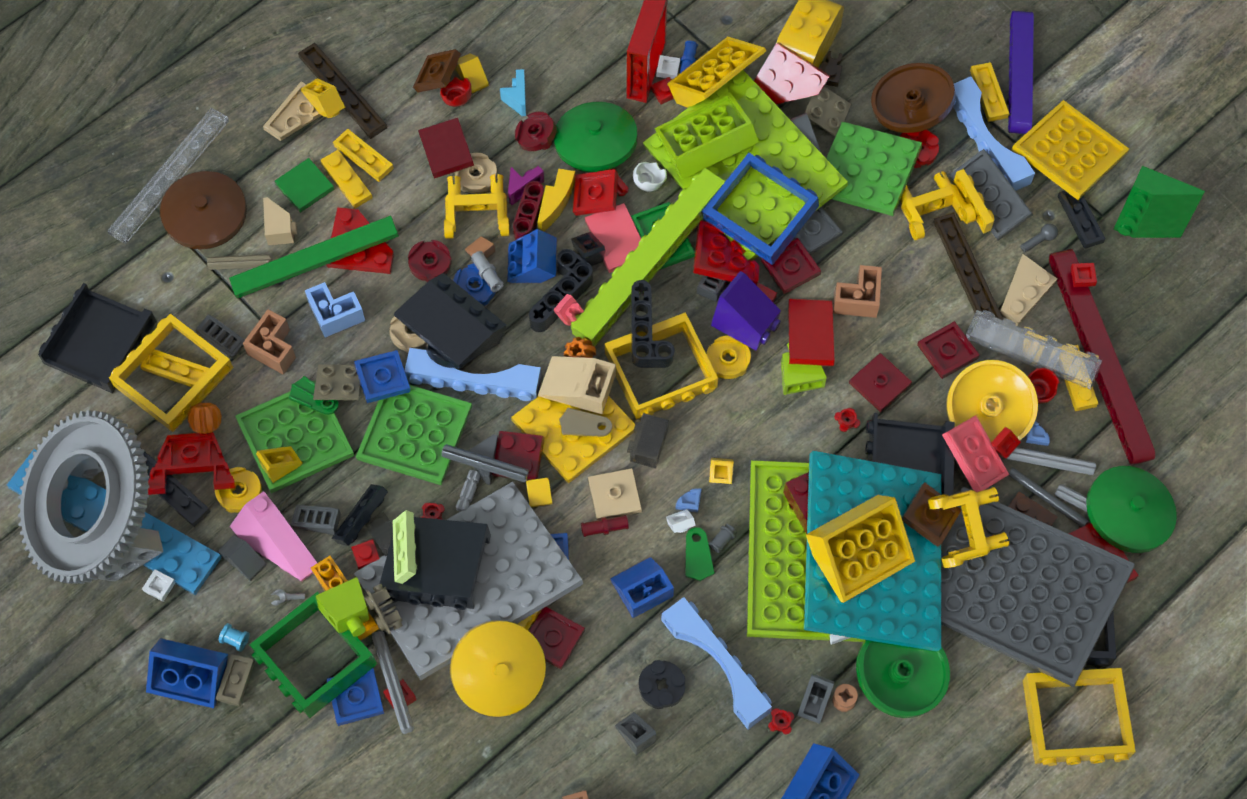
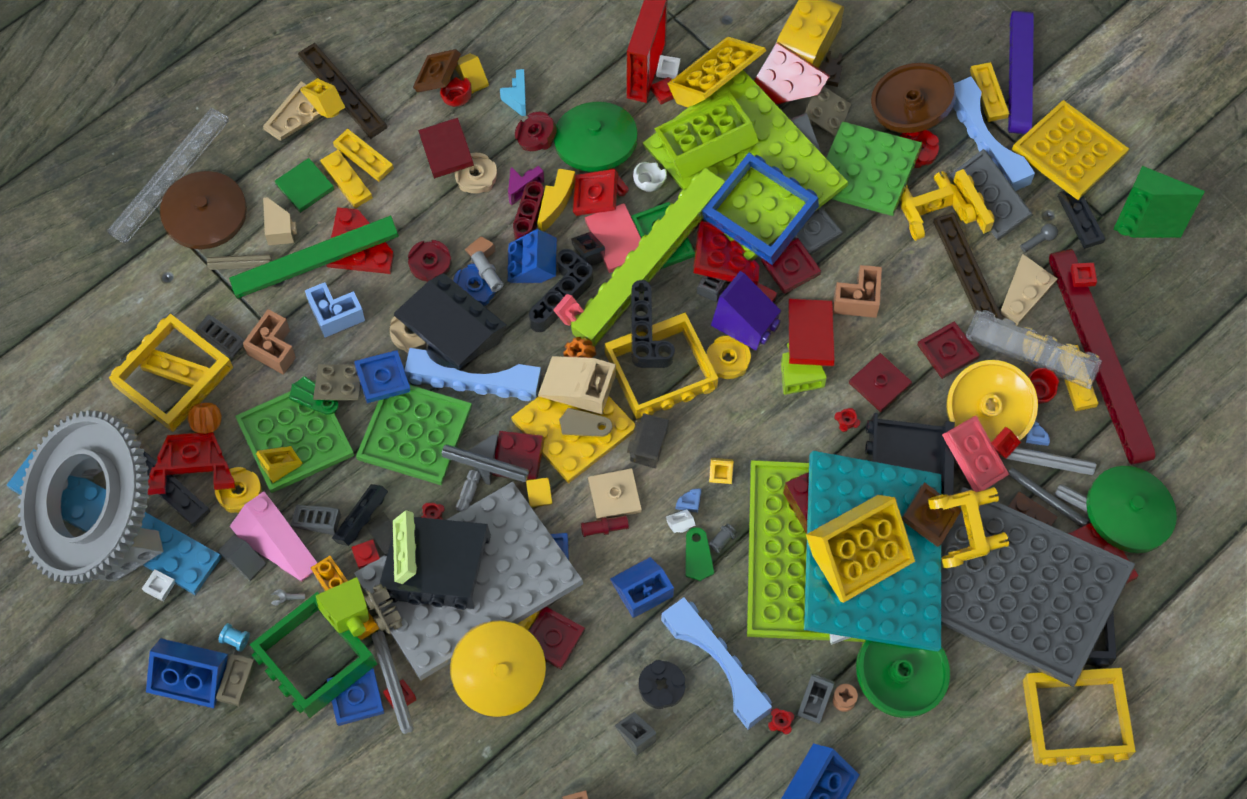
(95, 337): black panel -> none
(475, 202): yellow connector -> none
(689, 55): blue pin -> none

